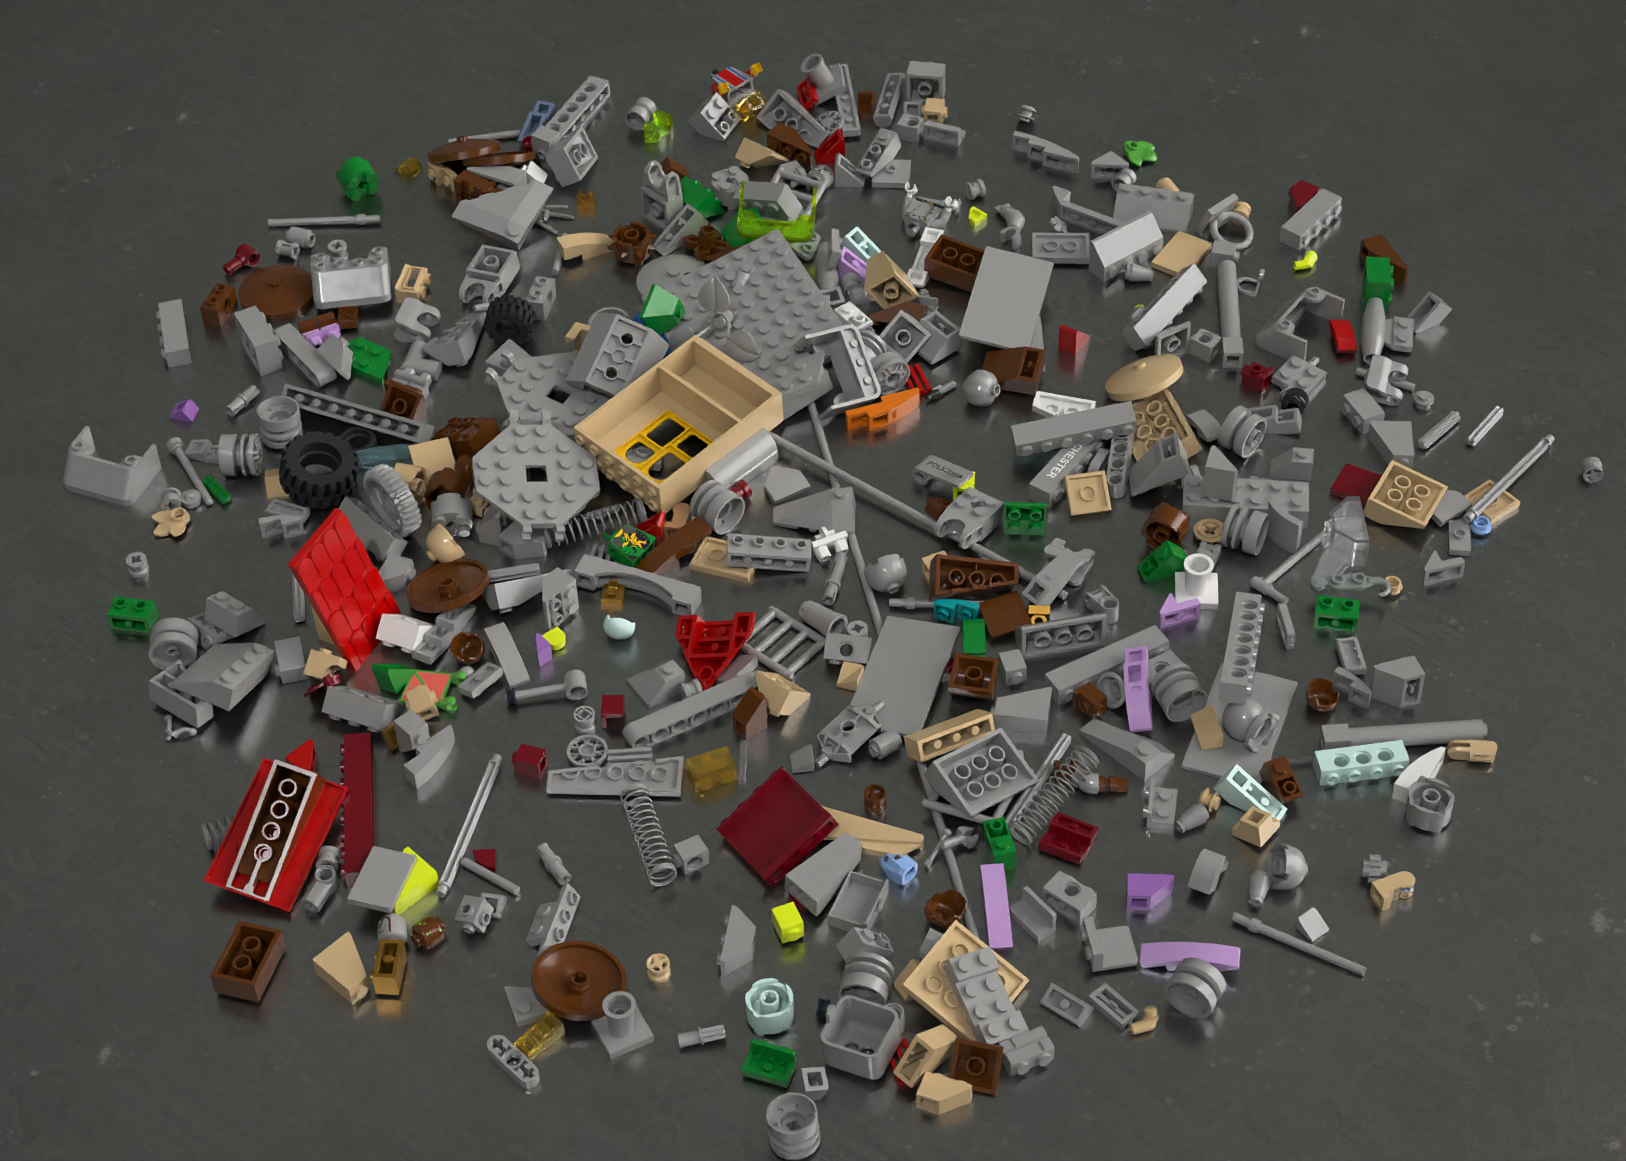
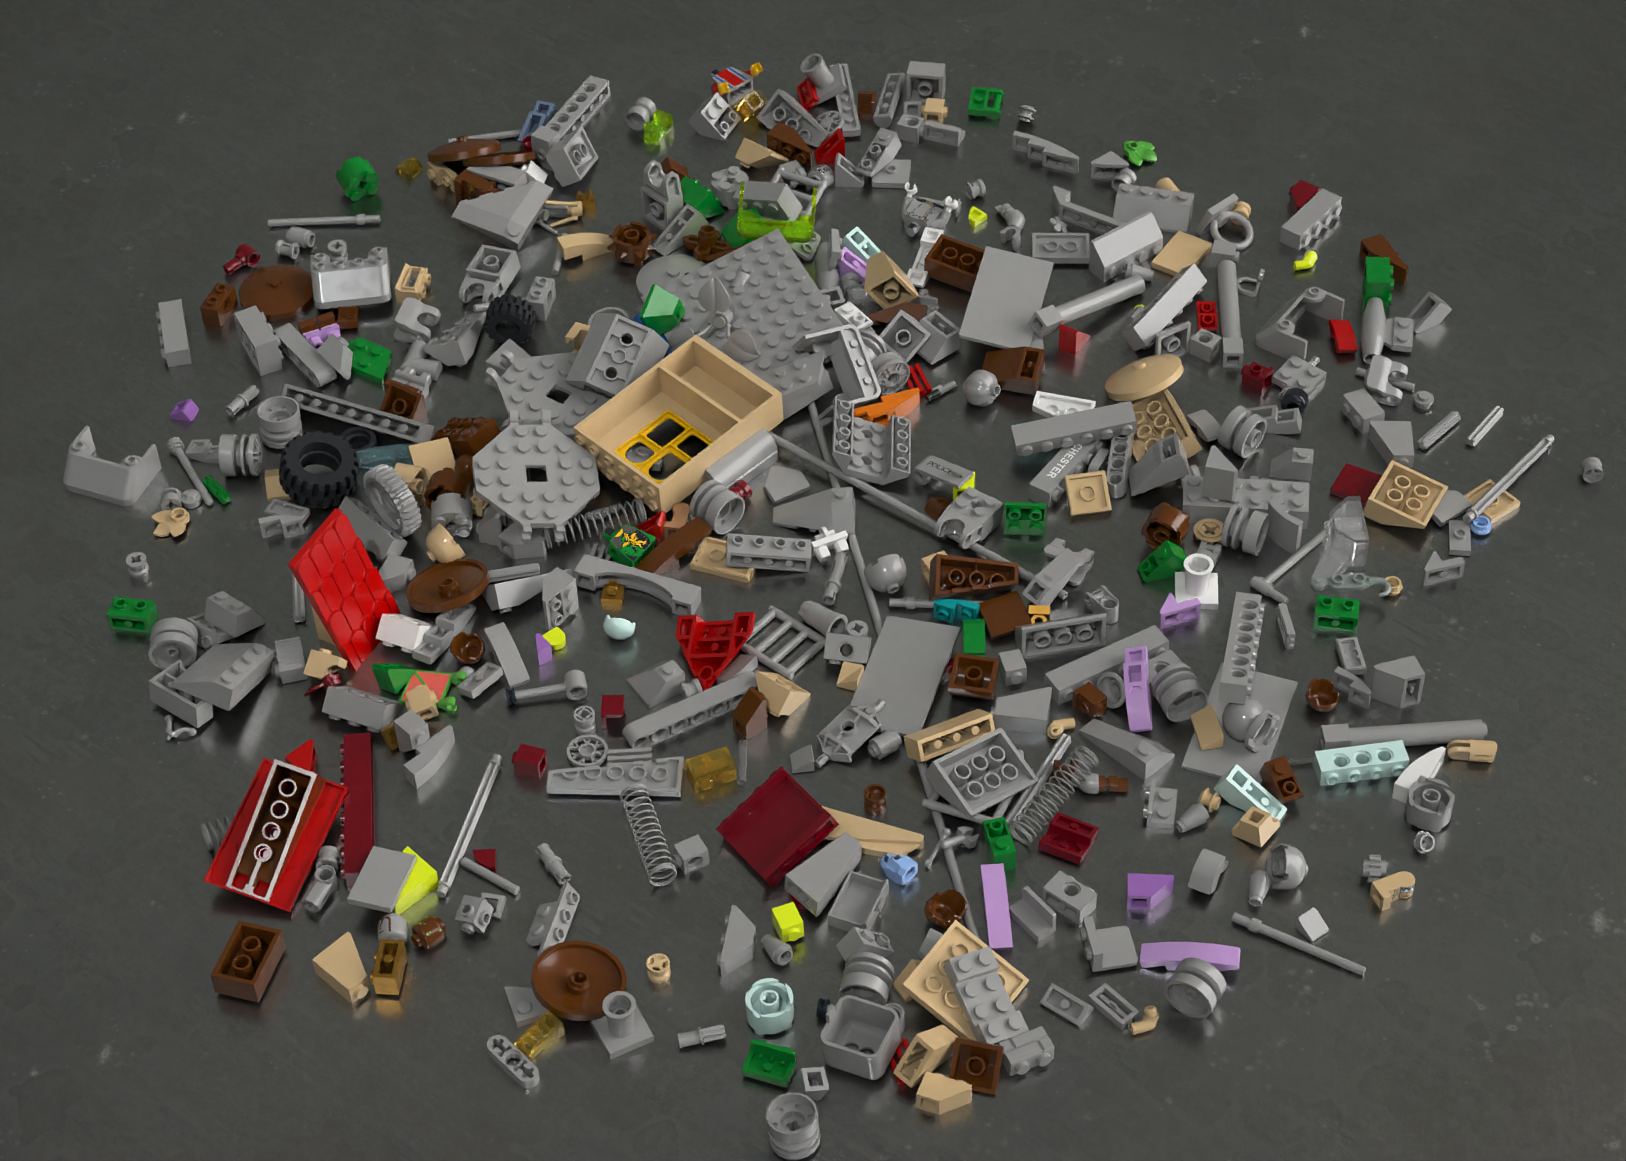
(574, 209): none -> tan plant
(777, 950): none -> light grey cone
(885, 449): none -> light grey slope
(979, 102): none -> green plate
(1050, 318): none -> light grey brick
(1058, 726): none -> tan arm
(1206, 315): none -> red slope
(1428, 842): none -> light grey plate

